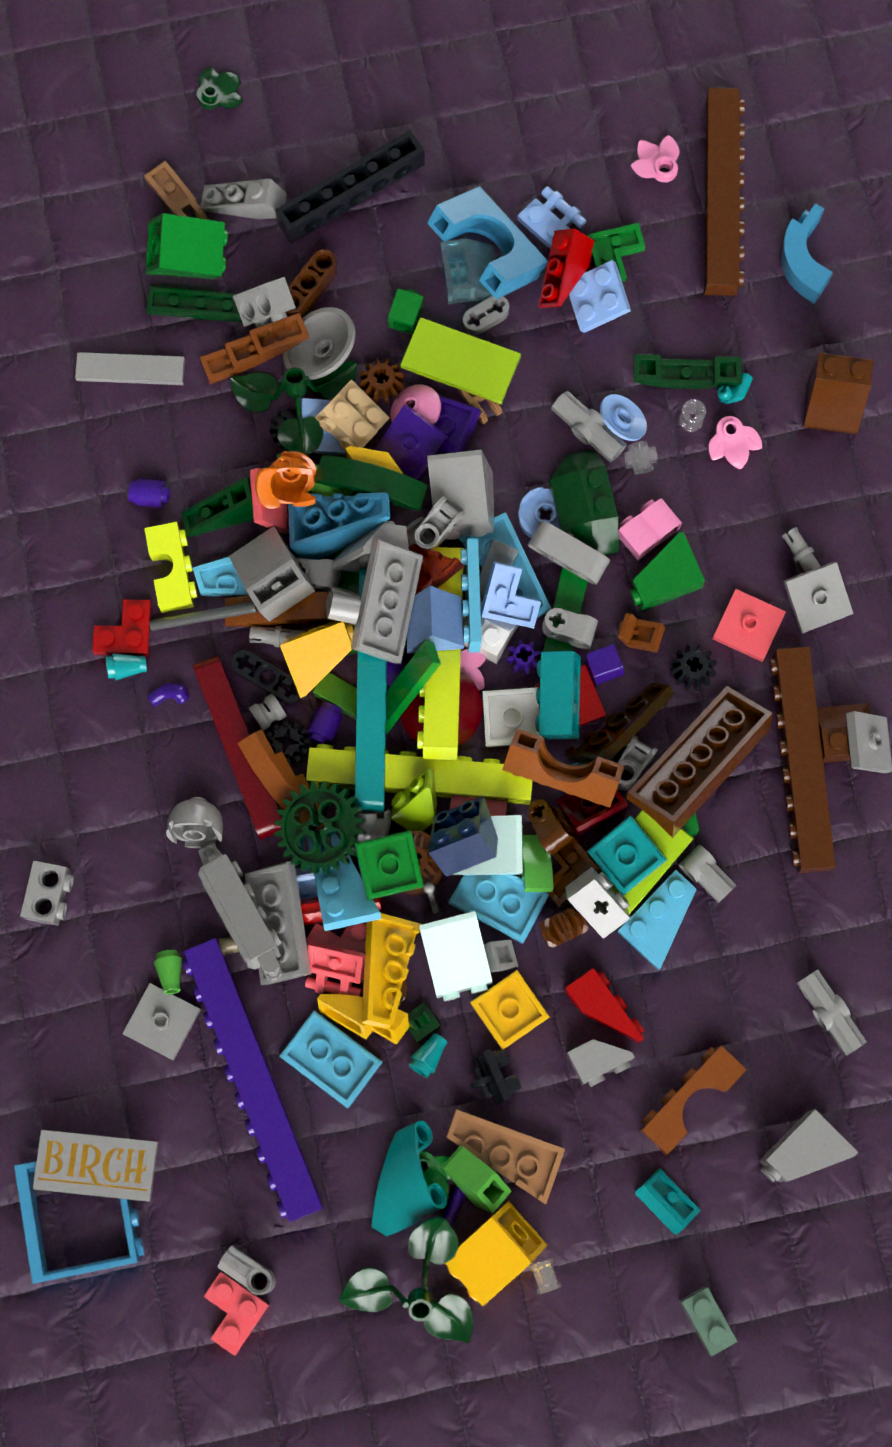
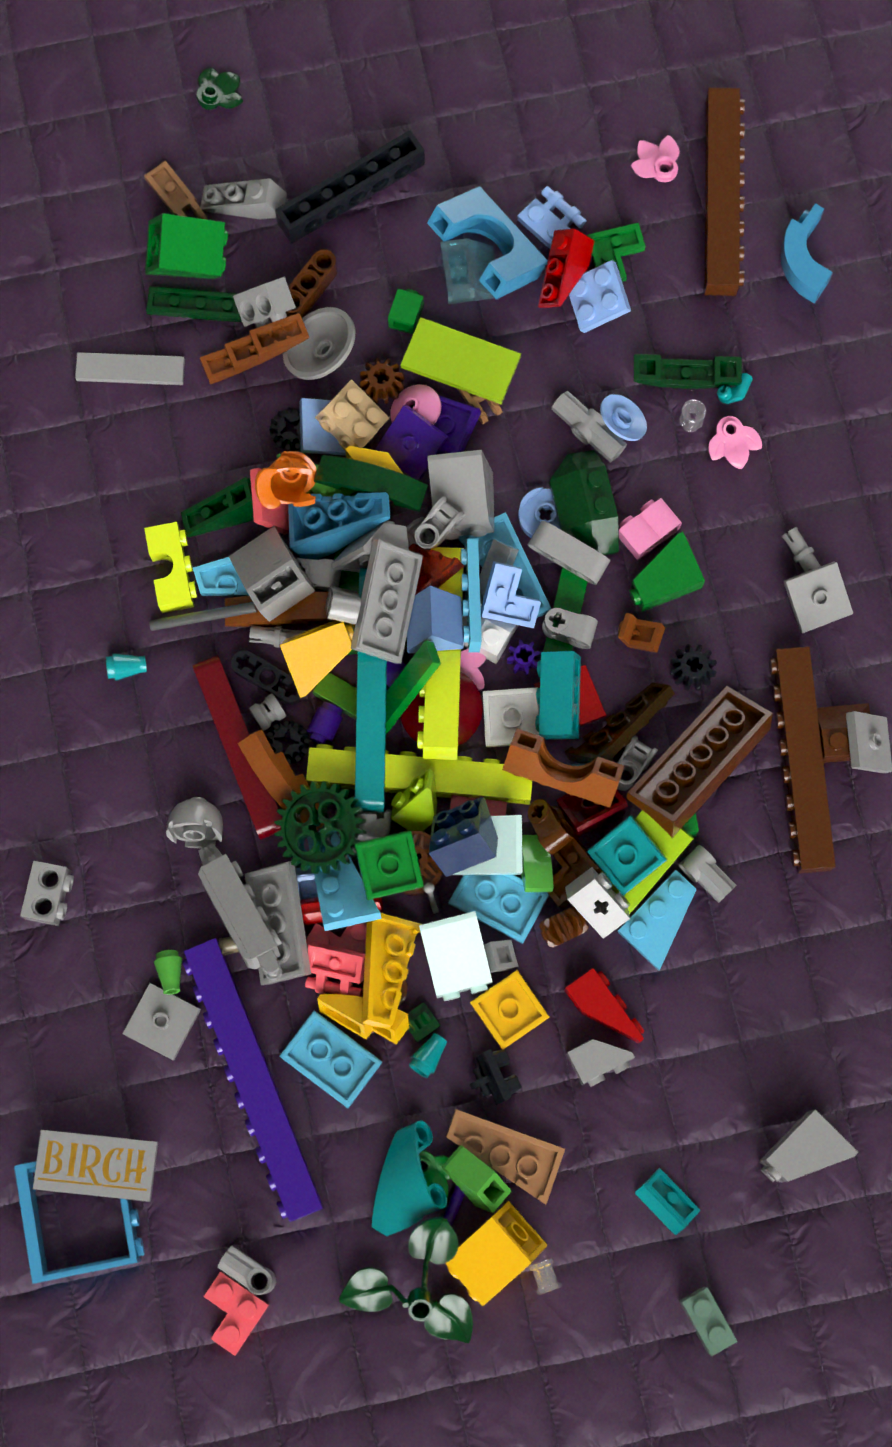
(131, 637): red plate -> none
(149, 493): dark purple brick -> none
(169, 690): dark purple arm -> none
(300, 434): dark green plant -> none
(489, 320): light grey beam -> none
(604, 665): dark purple piece -> none
(640, 457): clear gear -> none
(717, 1072): dark orange arch -> none
(749, 625): coral plate -> none
(831, 1012): light grey piece -> none
(837, 393): reddish brown slope -> none

